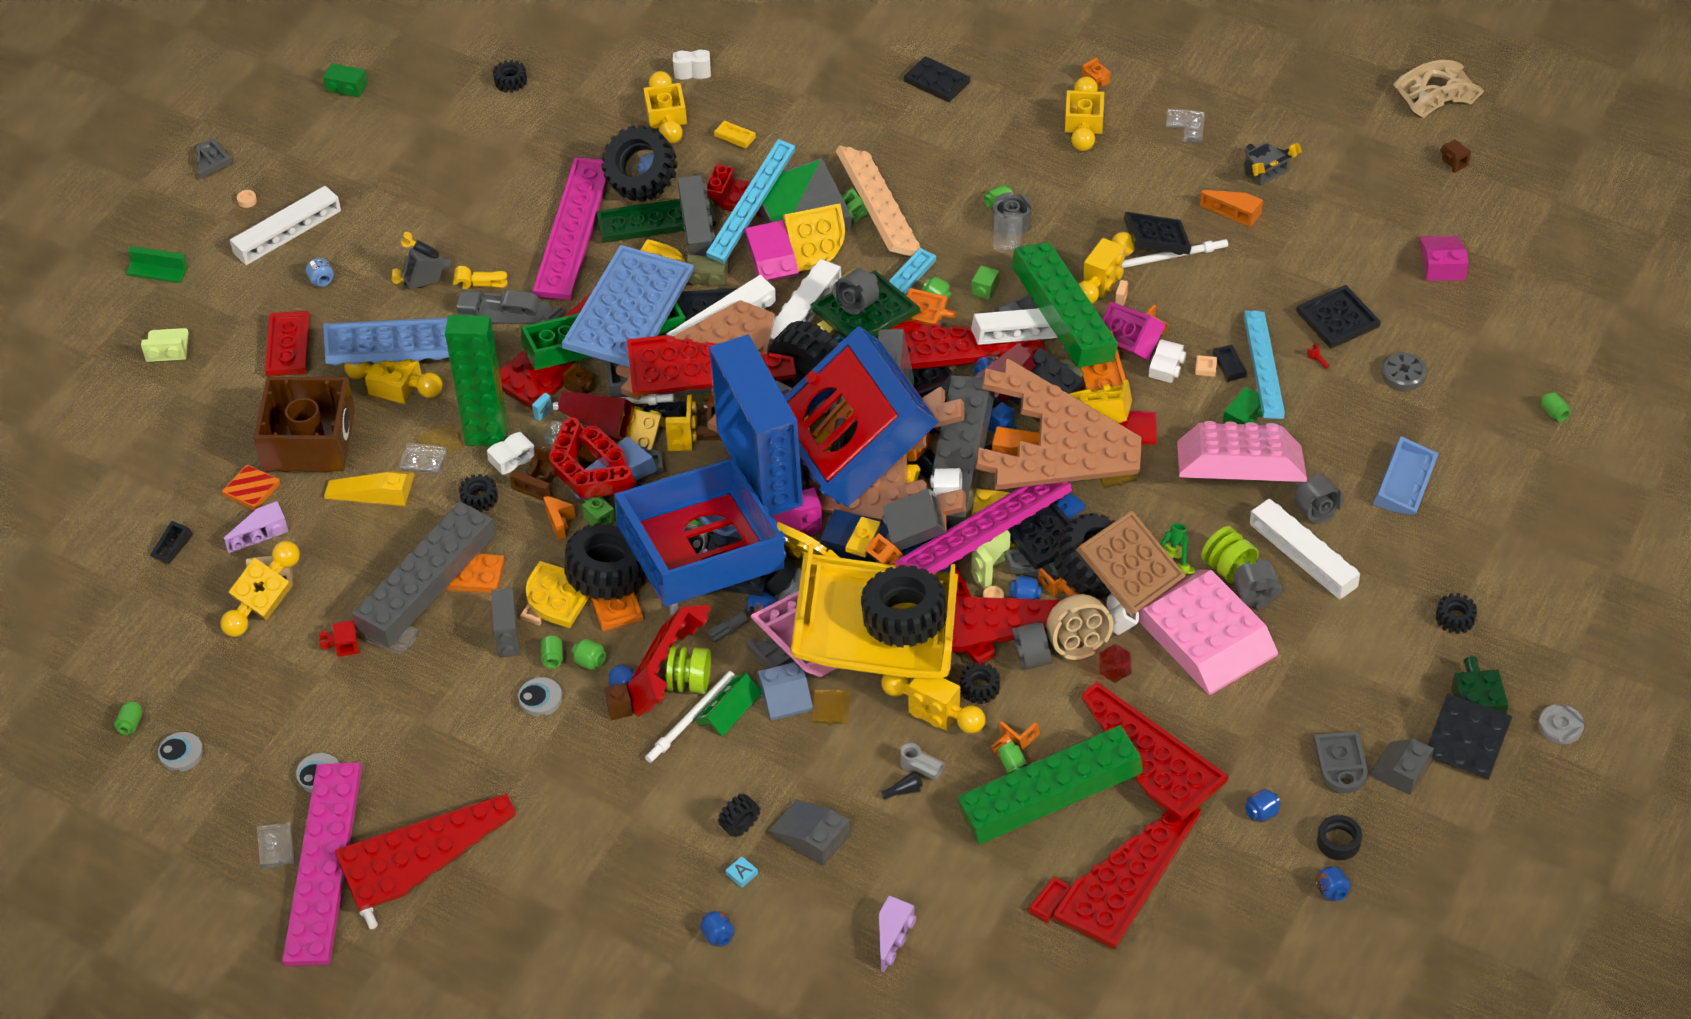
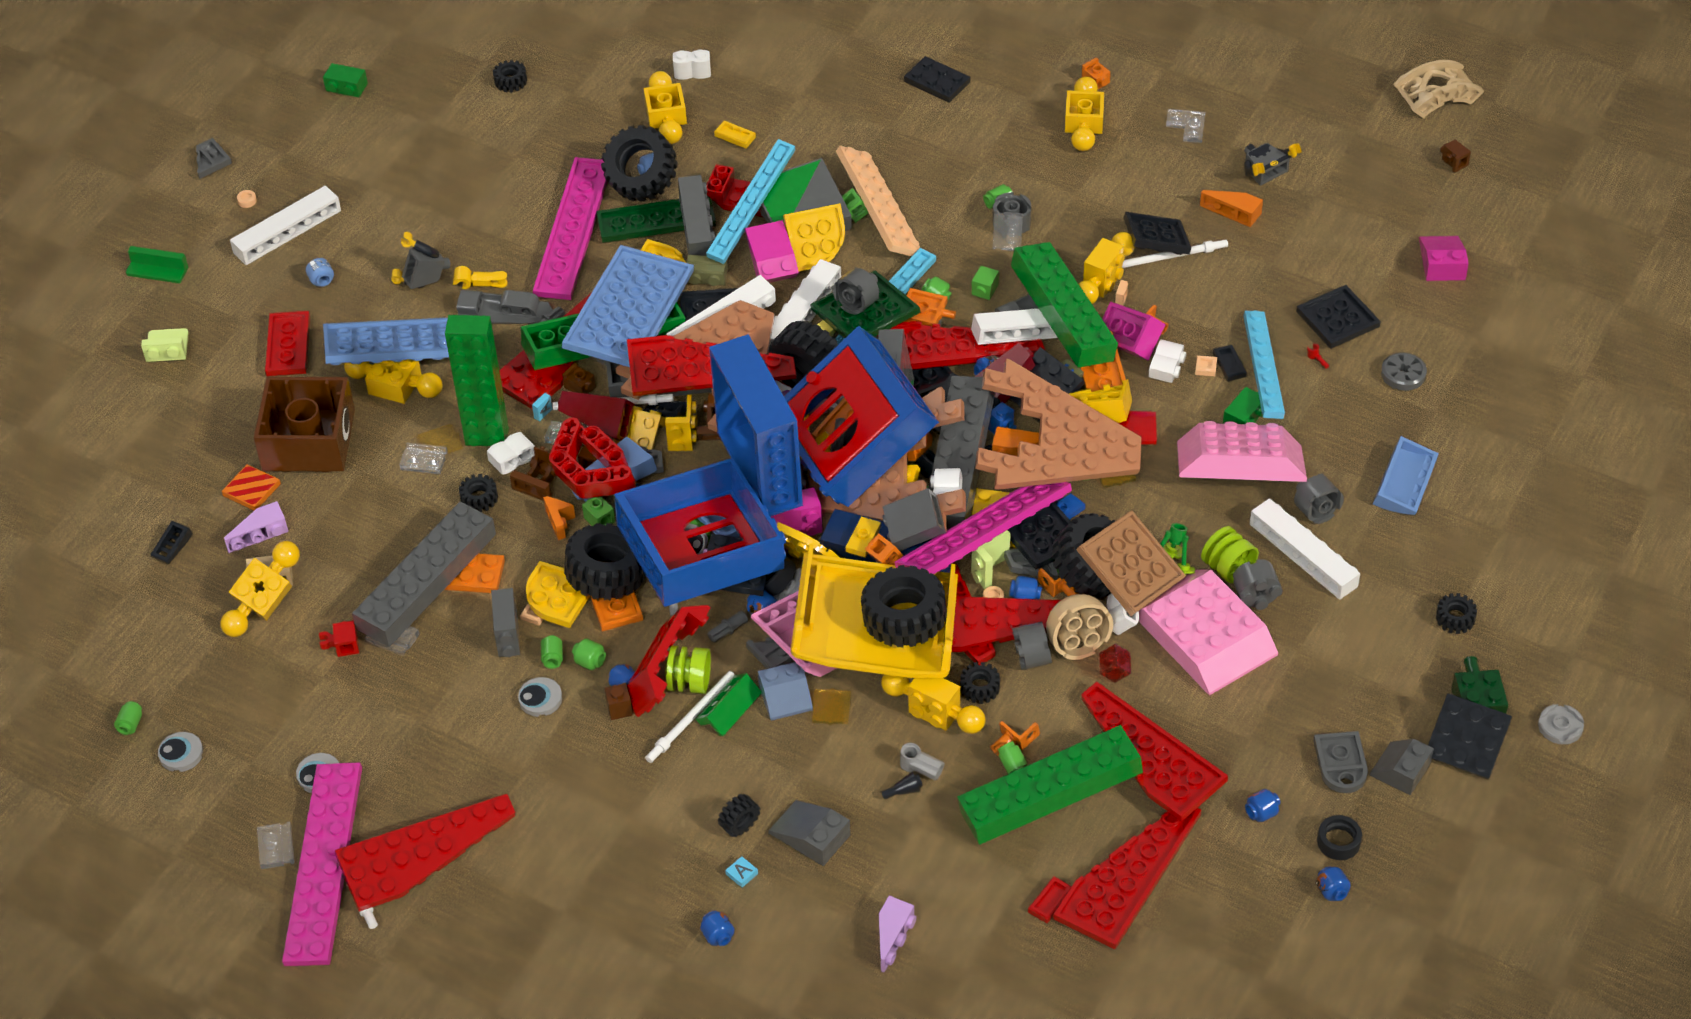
(379, 488): yellow wedge -> none
(1555, 407): bright green brick -> none

